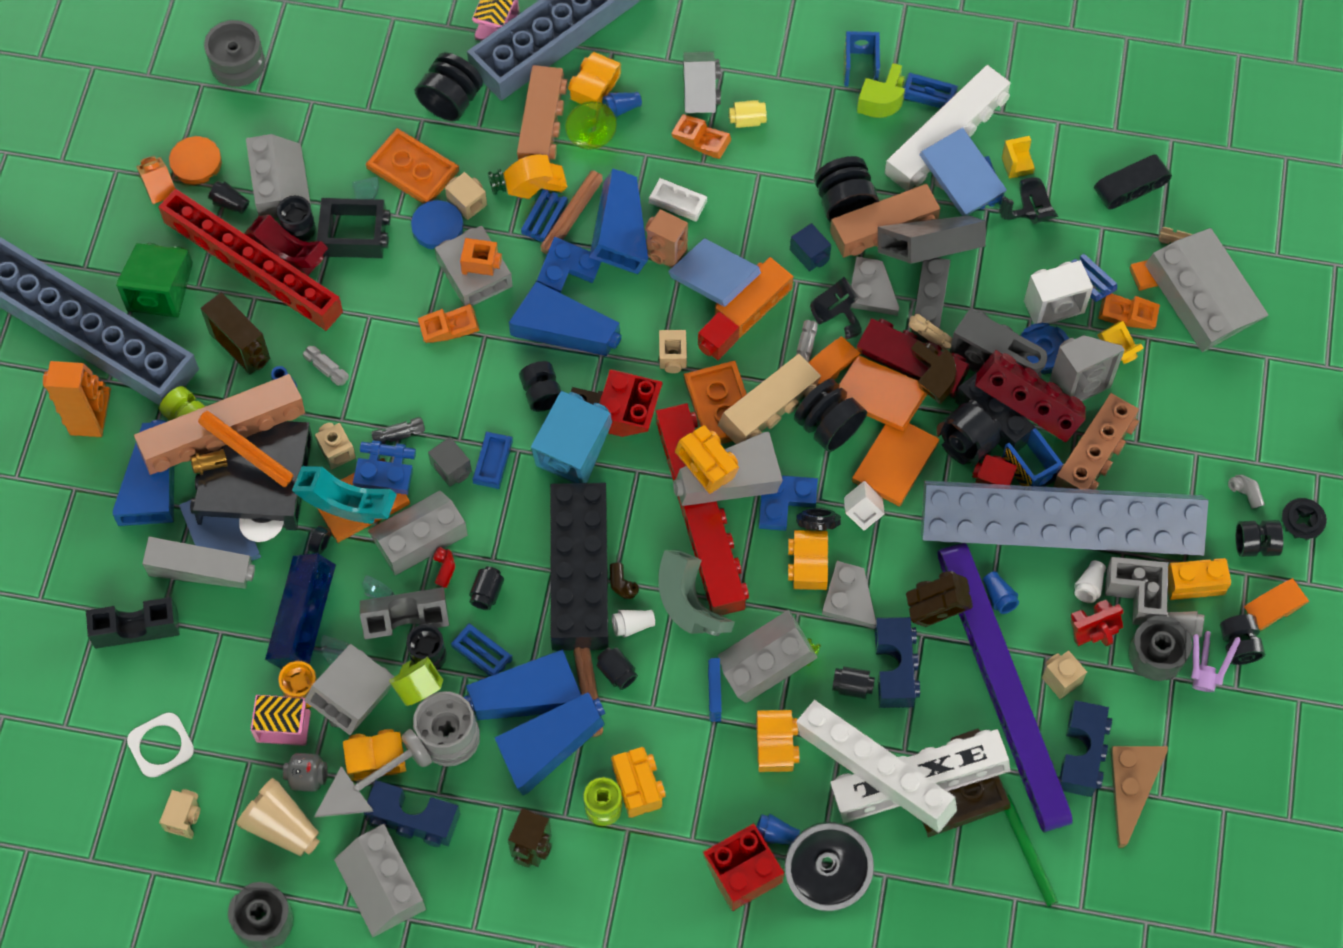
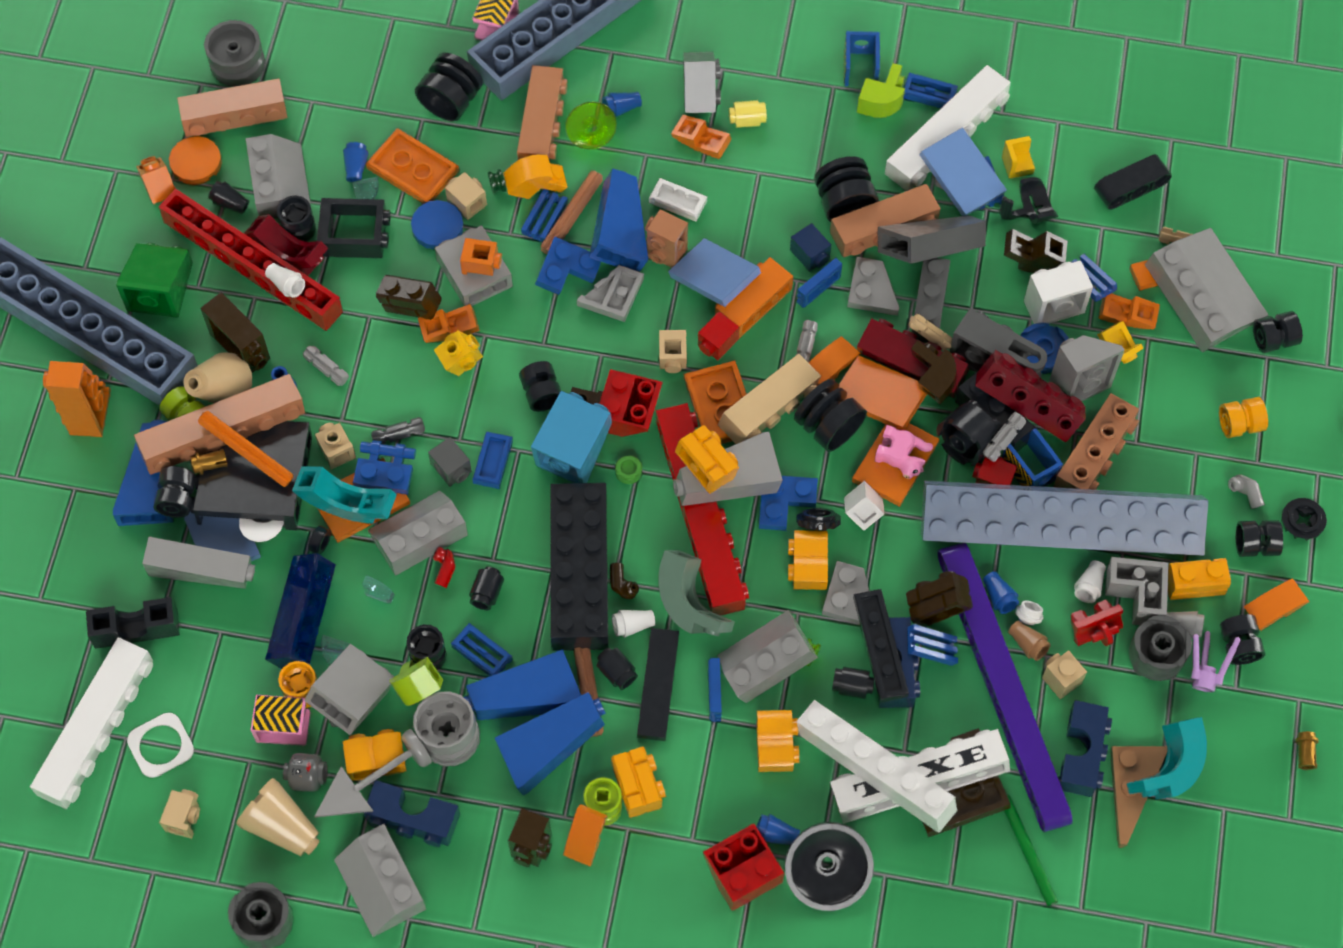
(92, 724): none -> white brick
(174, 488): none -> black wheel
(218, 378): none -> tan cone
(232, 107): none -> nougat brick
(286, 280): none -> white cone
(355, 159): none -> blue cone
(384, 614): dark grey arch -> none
(408, 297): none -> dark brown brick
(459, 352): none -> yellow brick
(563, 322): blue slope -> none
(585, 835): none -> orange slope
(595, 80): light orange brick -> none
(614, 294): none -> light grey wing
(628, 469): none -> bright green tile
(658, 684): none -> black tile
(819, 283): none -> blue tile
(821, 304): black helmet -> none
(880, 645): none -> black tile
(898, 453): none -> bright pink animal
(932, 639): none -> blue tile
(1004, 436): none -> light grey axle
(1029, 613): none -> white plate
(1030, 641): none -> medium nougat cone
(1042, 252): none -> dark brown brick
(1184, 761): none -> teal arch
(1243, 417): none -> light orange wheel
(1275, 332): none -> black wheel
(1307, 750): none -> pearl gold pin

